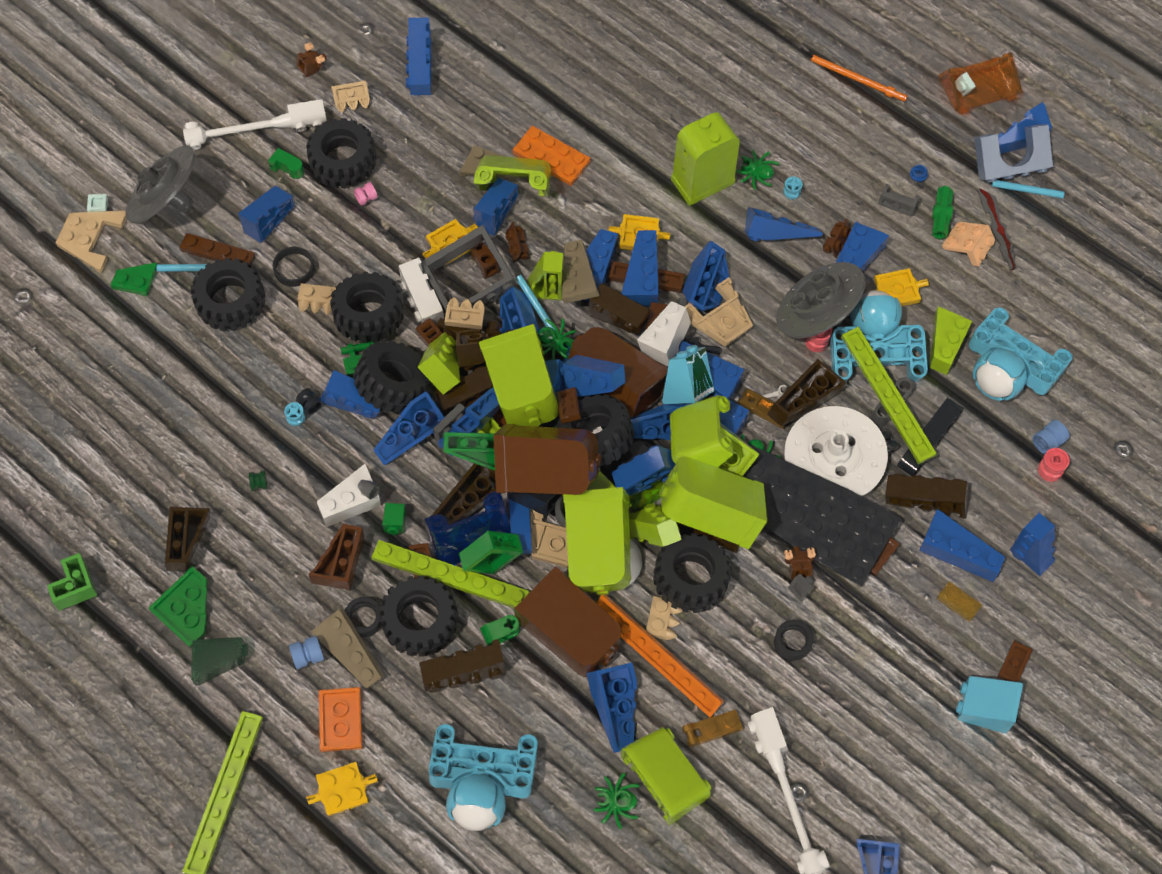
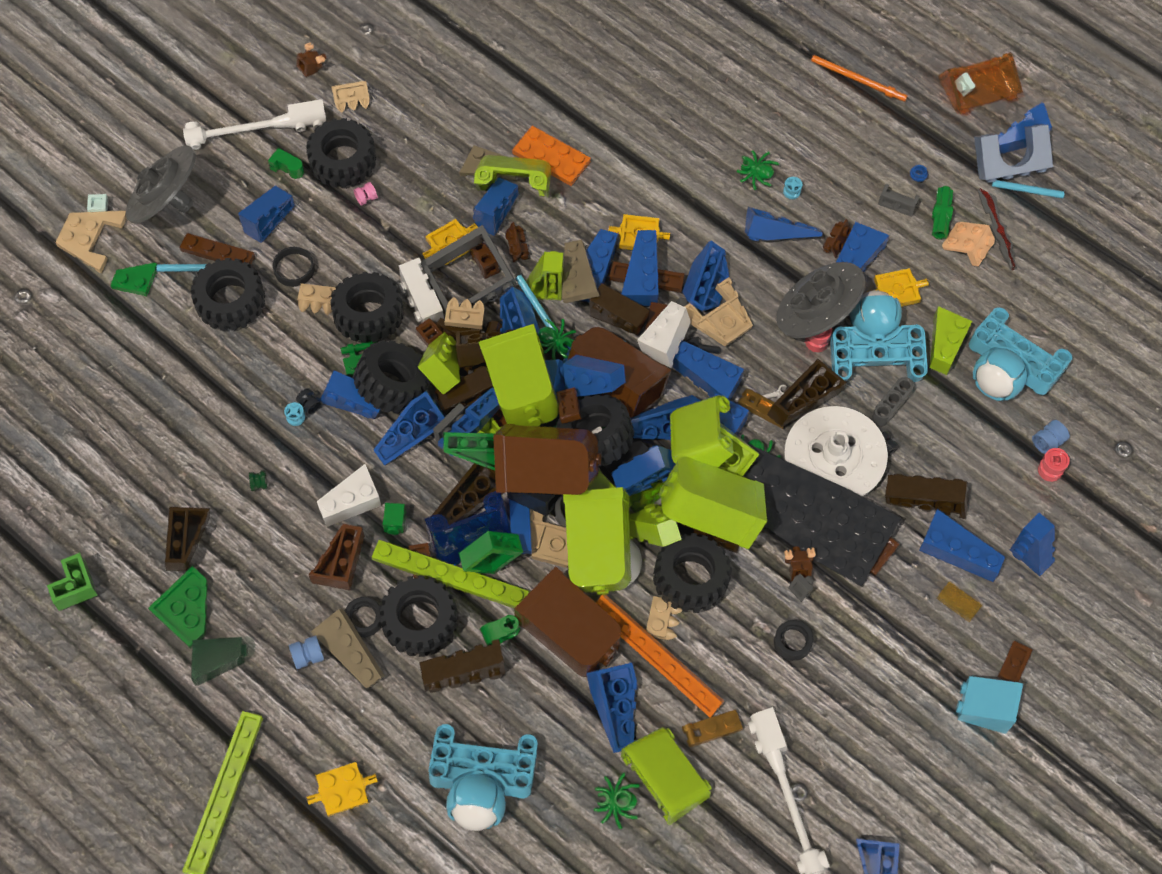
(340, 719): orange tile -> none
(368, 489): dark grey hose -> none
(419, 56): blue wedge -> none
(688, 377): medium azure slope -> none
(705, 158): lime piece -> none
(888, 395): lime plate -> none
(934, 431): black beam -> none

